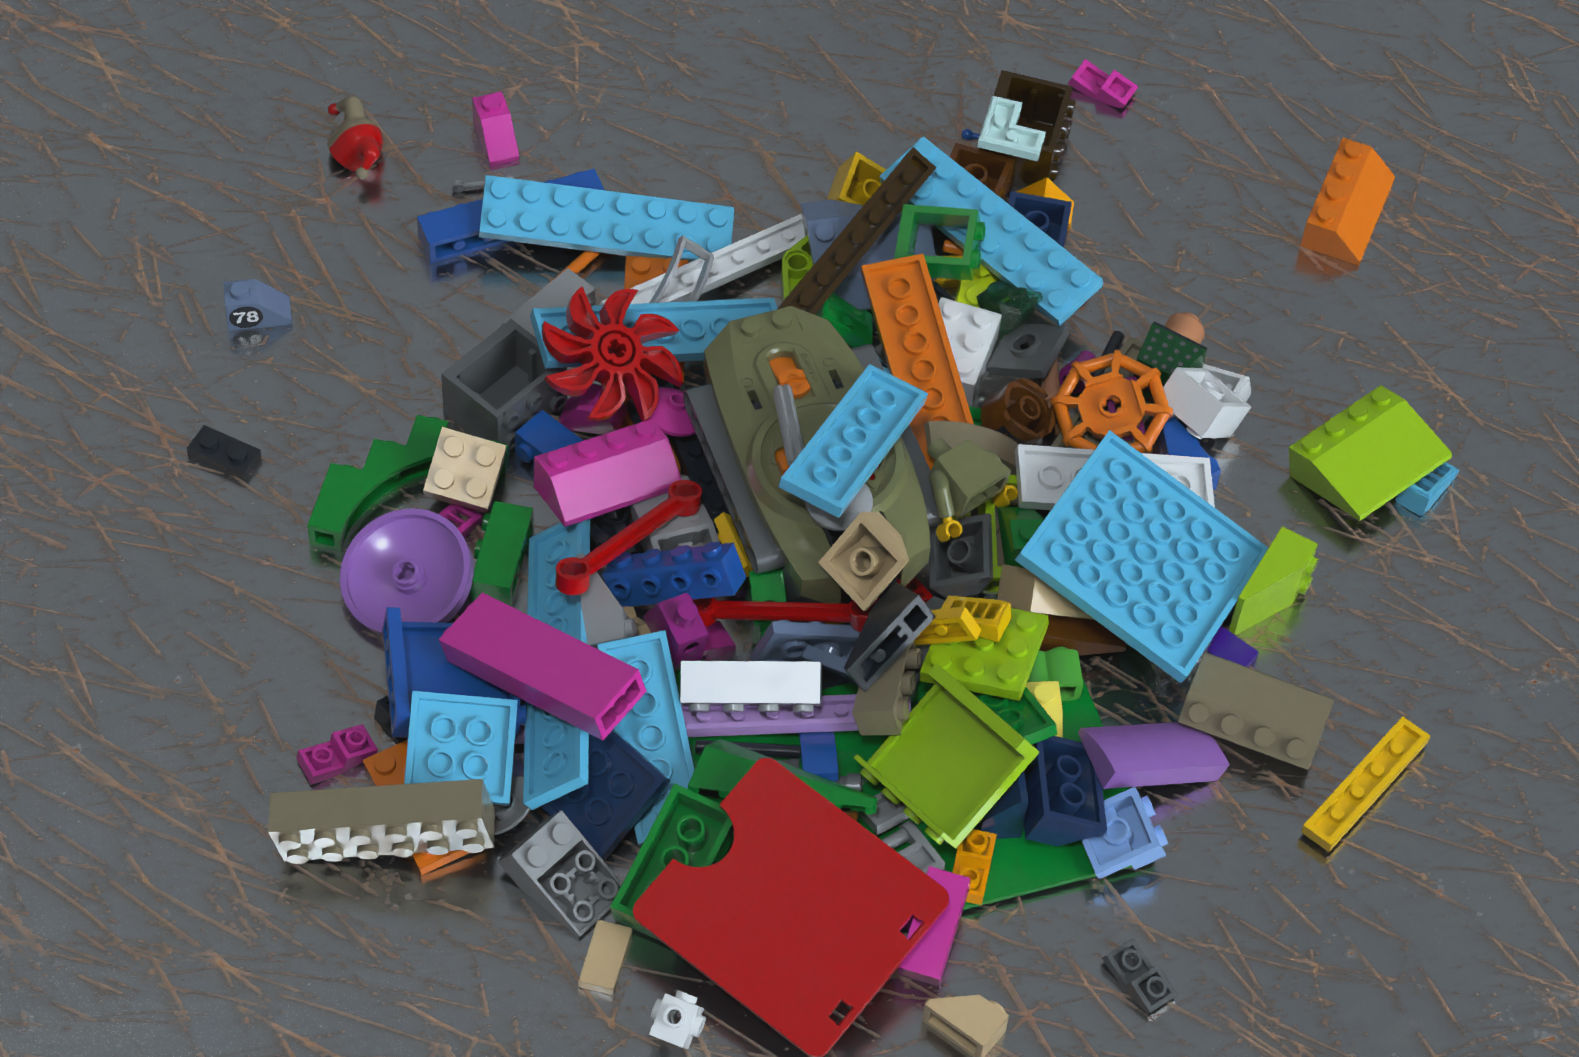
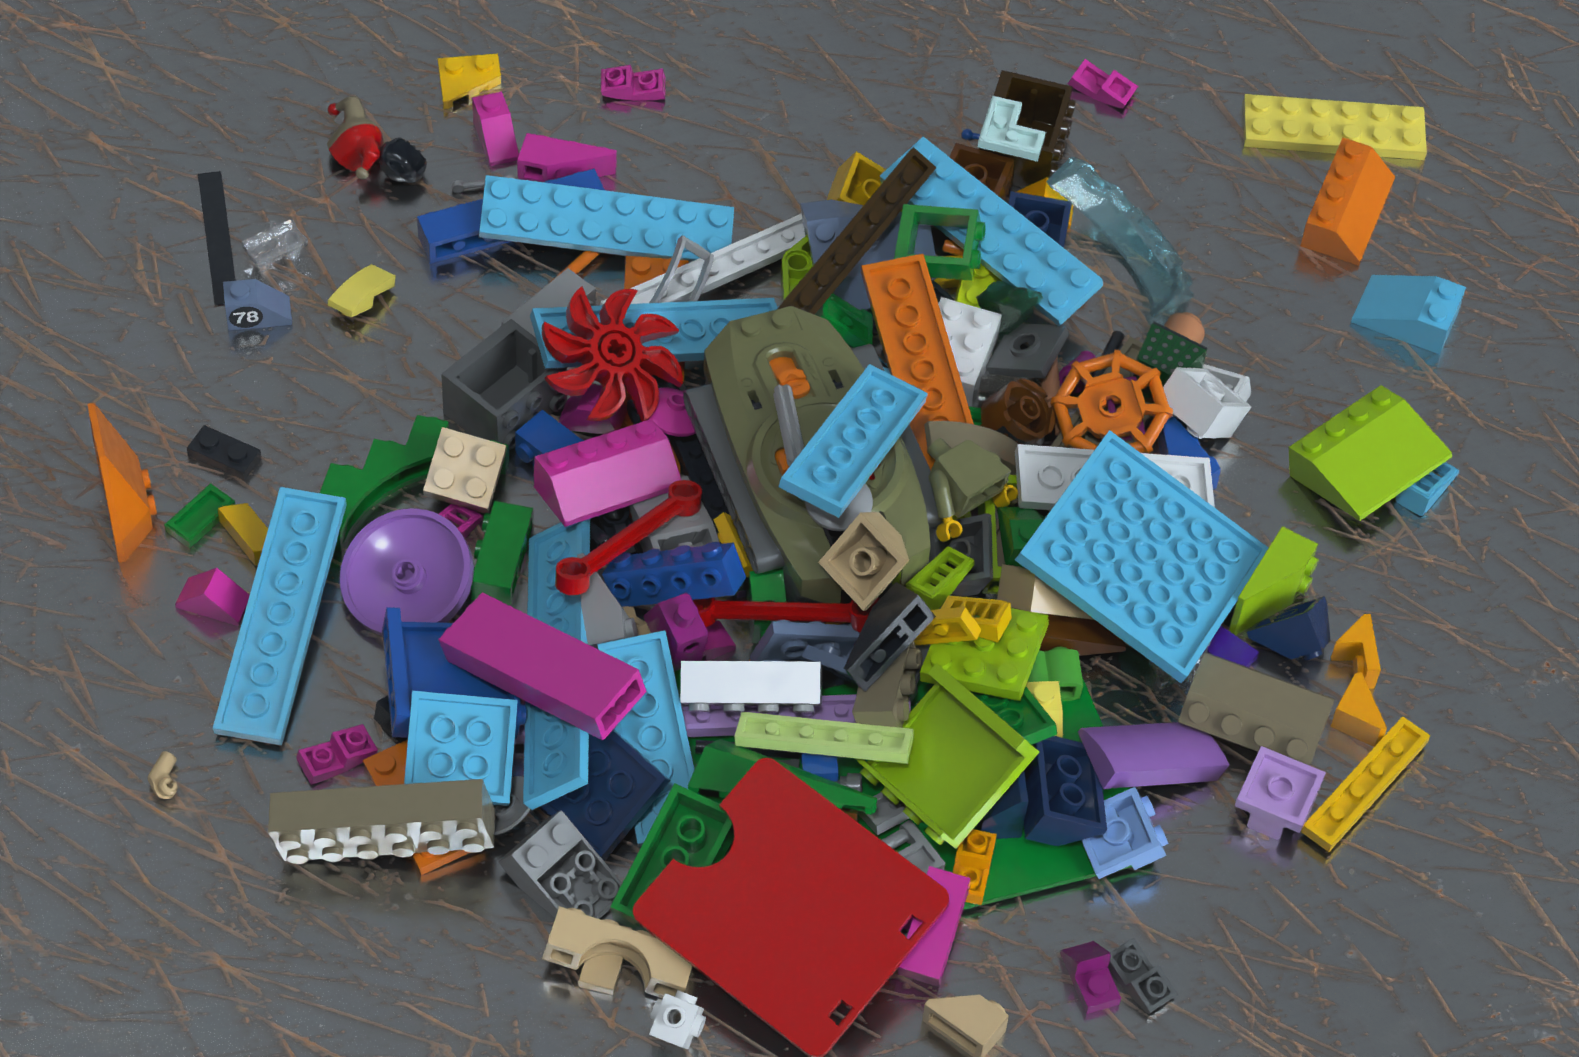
(123, 486): none -> orange wedge
(159, 776): none -> tan arm
(198, 516): none -> green tile
(214, 596): none -> dark pink slope
(216, 232): none -> black sticker
(244, 528): none -> yellow slope
(274, 243): none -> clear hips
(280, 616): none -> medium azure plate
(359, 290): none -> light yellow slope
(402, 161): none -> black hair
(467, 76): none -> yellow wing
(553, 158): none -> dark pink slope
(580, 937): none -> tan arch
(639, 86): none -> dark pink slope
(824, 737): none -> yellowish green plate
(936, 595): none -> lime slope
(1090, 976): none -> magenta slope
(1129, 231): none -> clear light blue windscreen
(1278, 793): none -> lavender panel
(1296, 632): none -> dark blue slope
(1322, 124): none -> light yellow plate
(1358, 713): none -> light orange slope
(1360, 646): none -> light orange slope
(1410, 308): none -> medium azure slope

